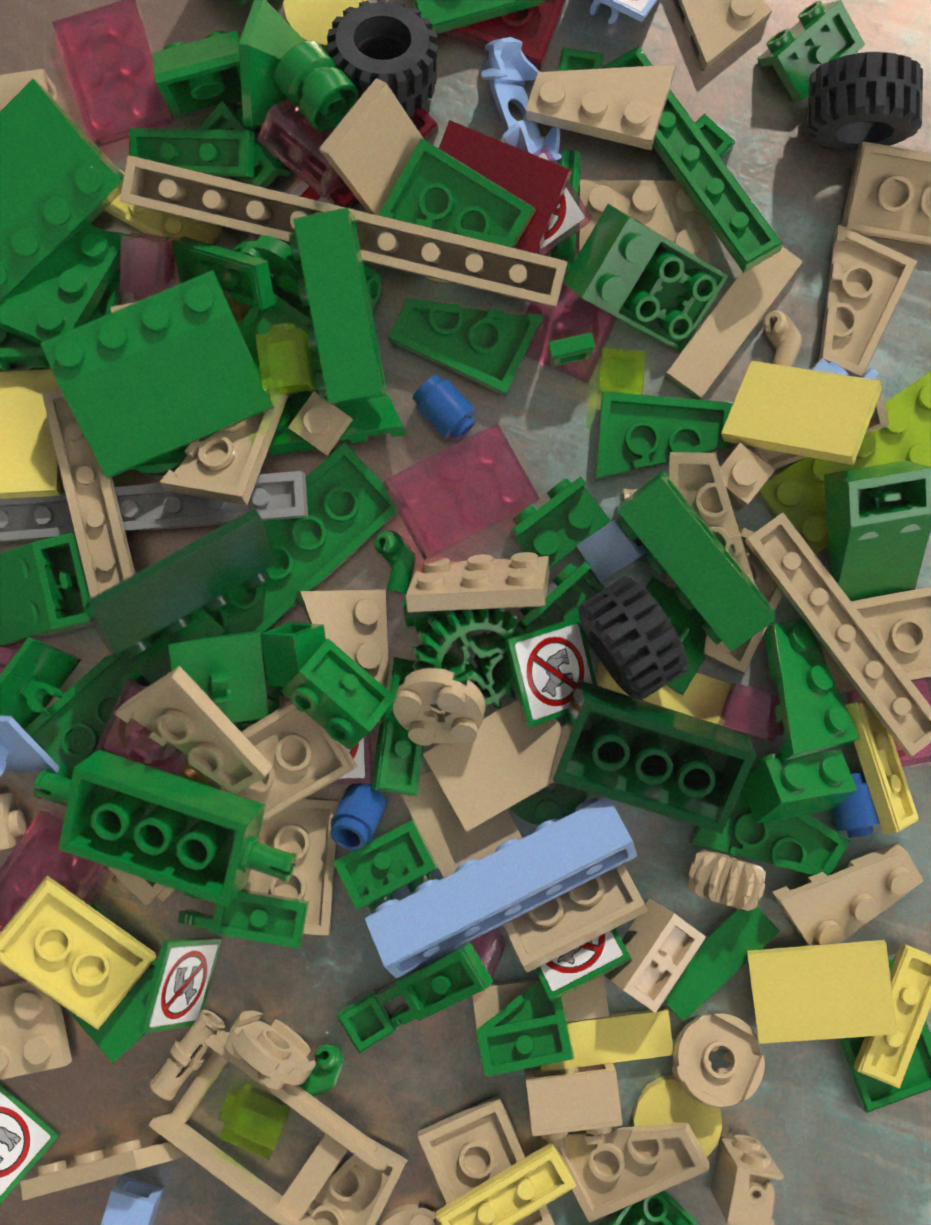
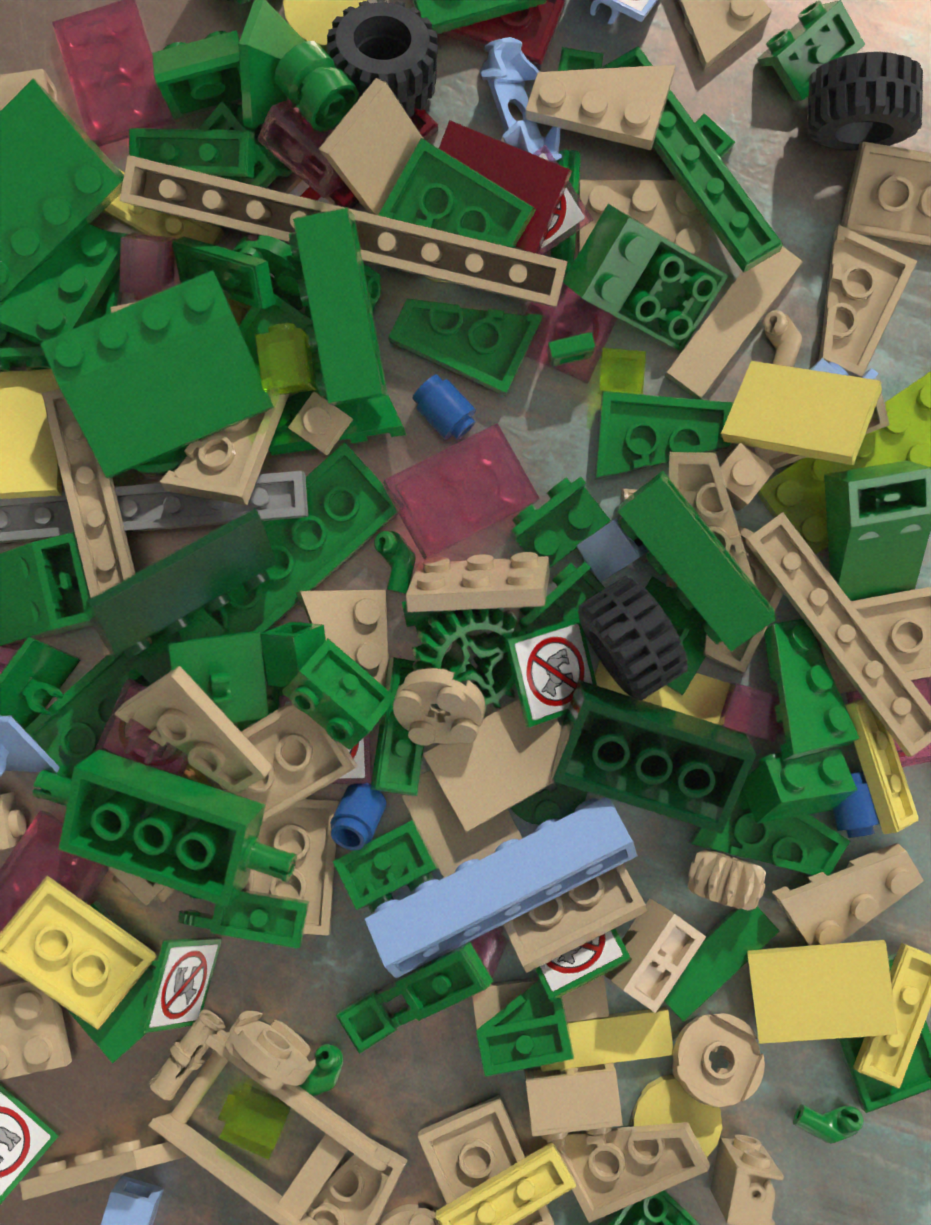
(830, 1126): none -> green arm

